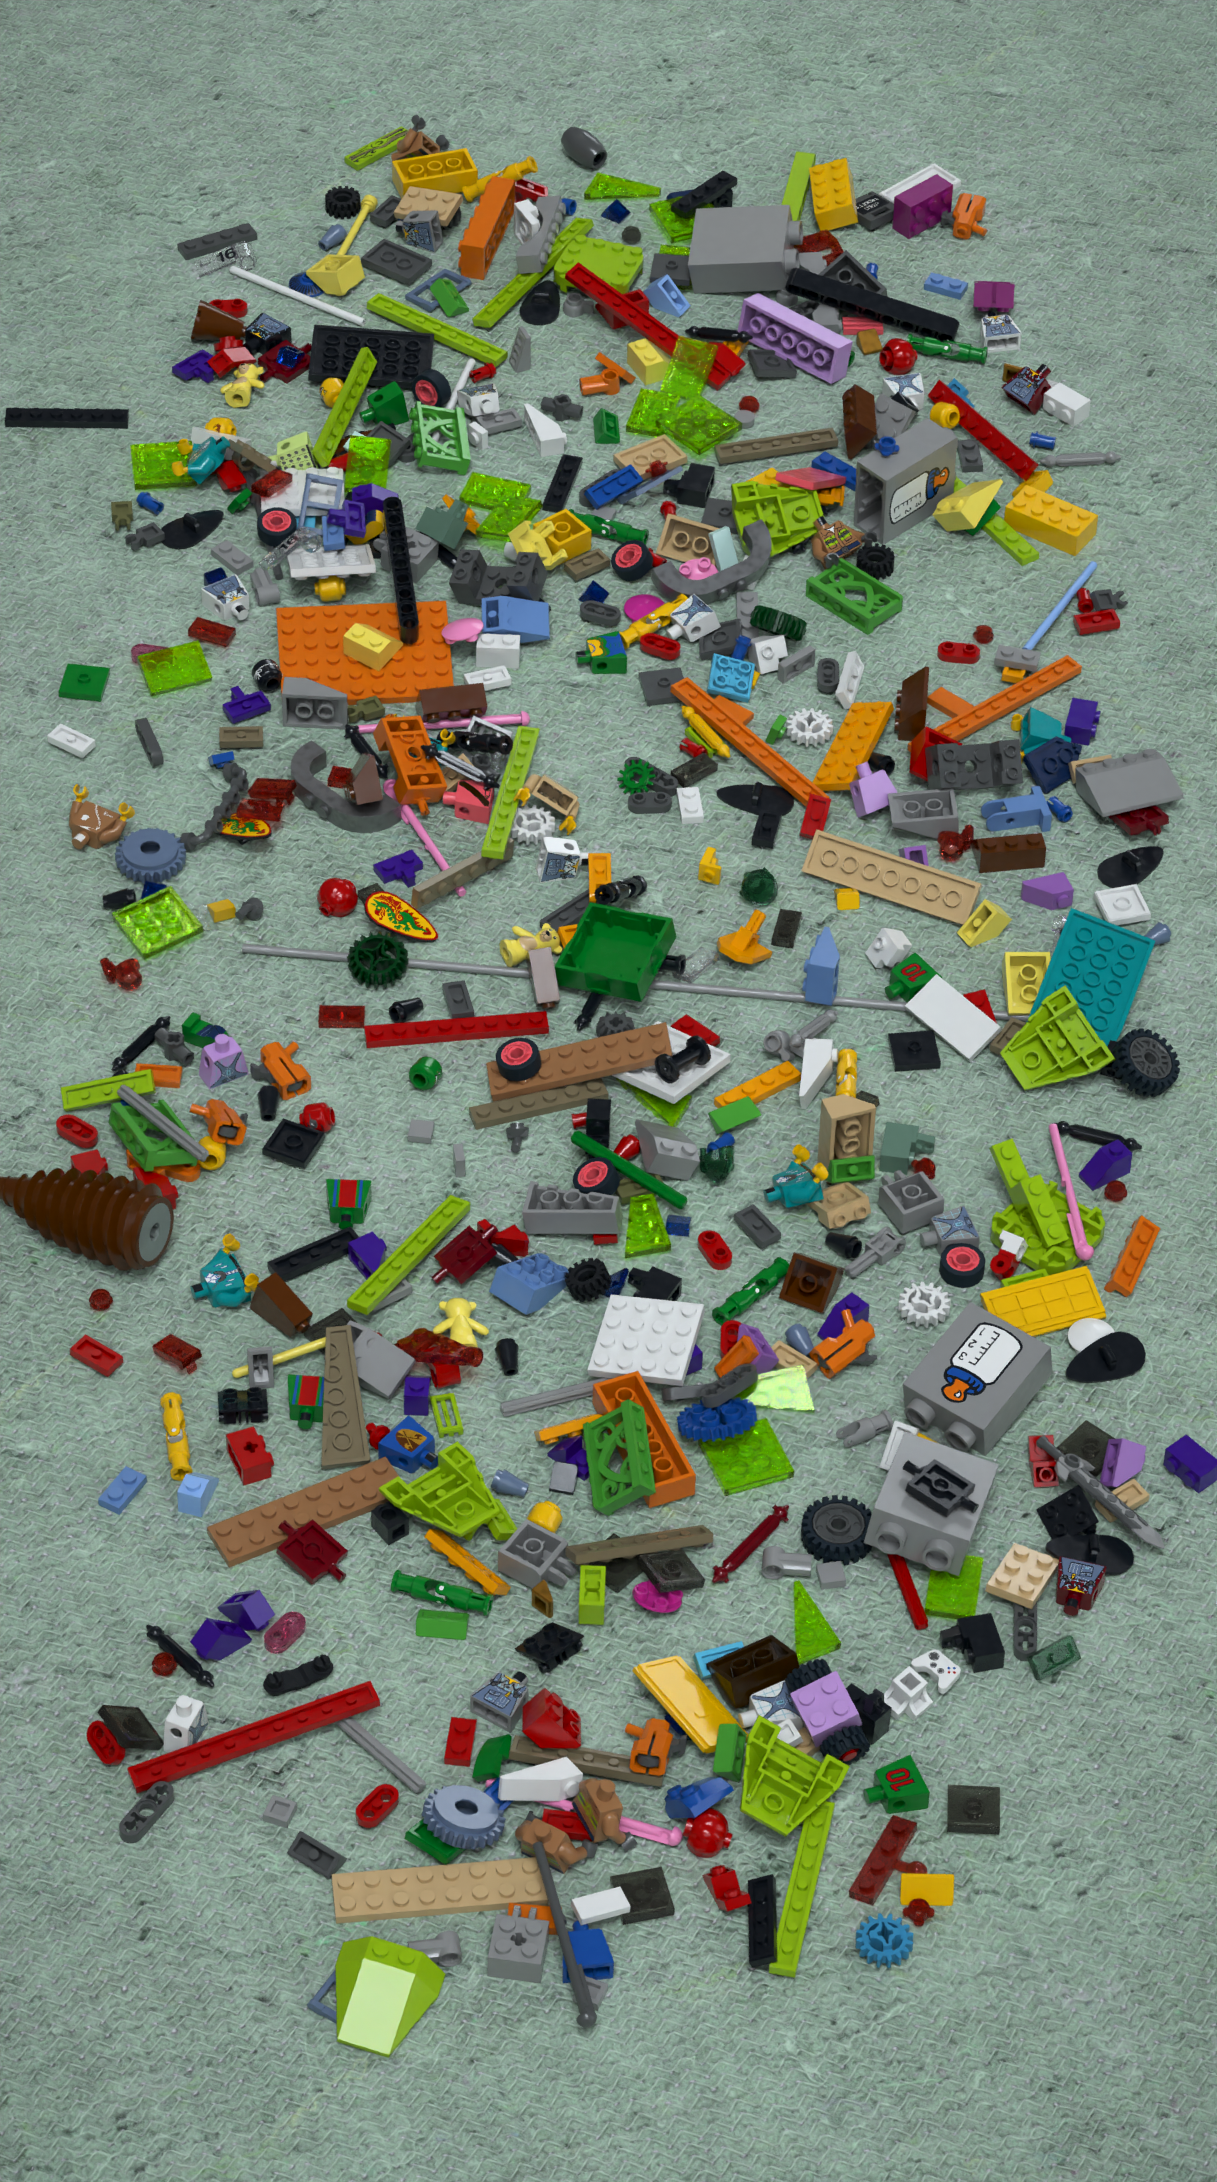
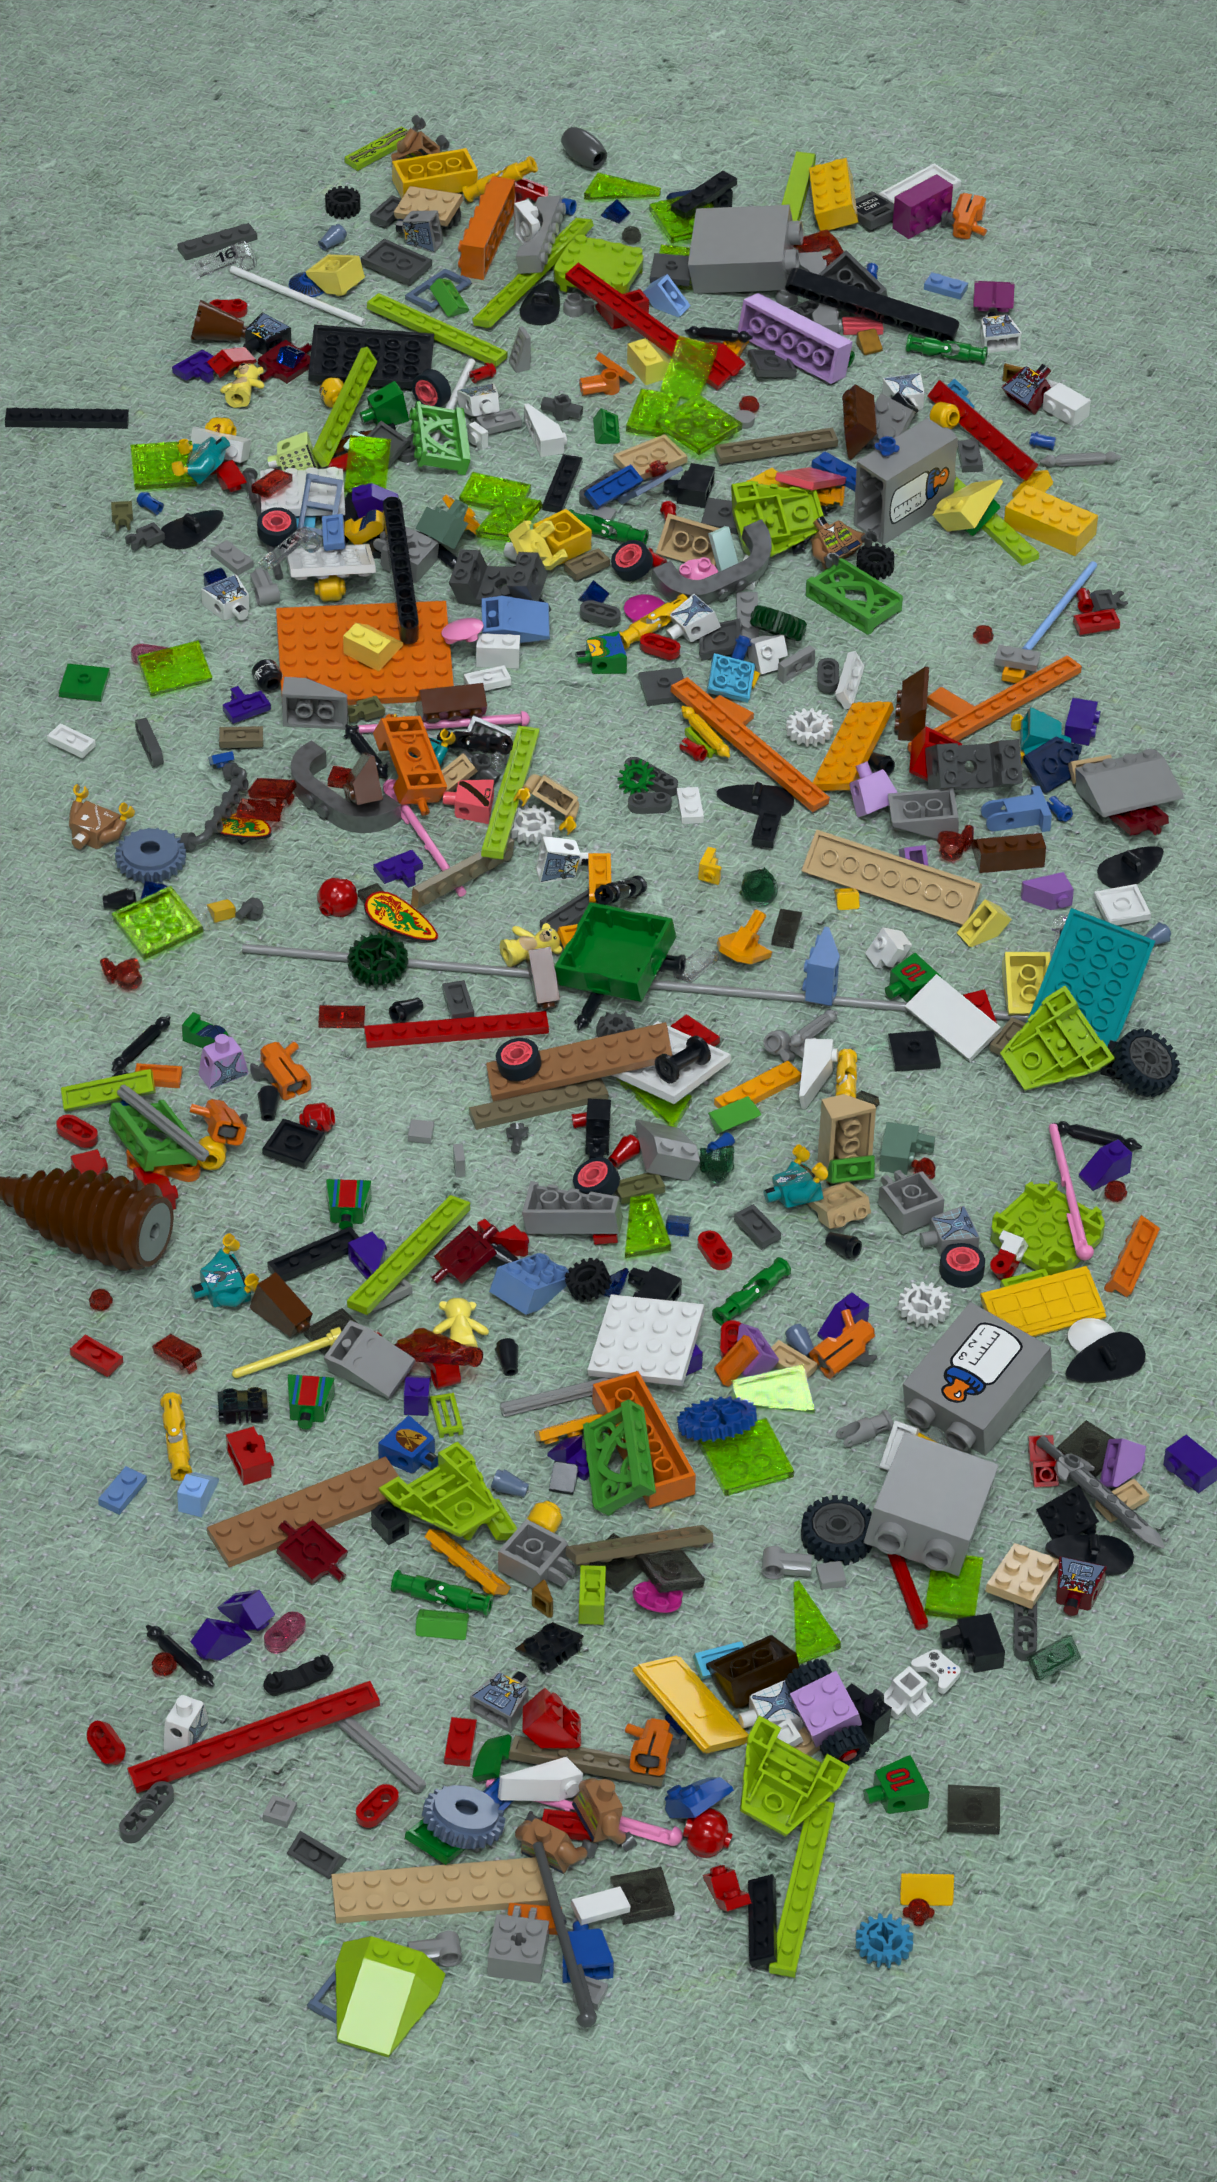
(130, 1727): clear smoke plate -> none
(174, 1046): dark grey axle -> none
(211, 632): clear red plate -> none
(227, 343): red plate -> none
(240, 501): green plate -> none
(253, 457): dark tan plate -> none
(260, 1367): light grey slope -> none
(343, 1416): dark tan wing -> none
(350, 517): dark purple hinge -> none
(368, 205): light yellow piece -> none
(376, 1433): red plate -> none
(425, 1073): green head -> none
(460, 766): black wheel -> none
(630, 1170): green axle -> none
(682, 1392): dark grey beam -> none
(694, 770): clear smoke plate -> none
(729, 1385): dark grey beam -> none
(729, 1751): bright green slope -> none
(750, 1543): dark red wheel -> none
(777, 730): bright green plate -> none
(811, 1282): reddish brown slope -> none
(815, 815): red plate -> none
(880, 1249): light grey connector -> none
(884, 1859): clear red plate -> none
(898, 354): red plant -> none
(940, 1487): black plate -> none
(958, 652): red plate -> none
(1029, 1193): lime bracket -> none

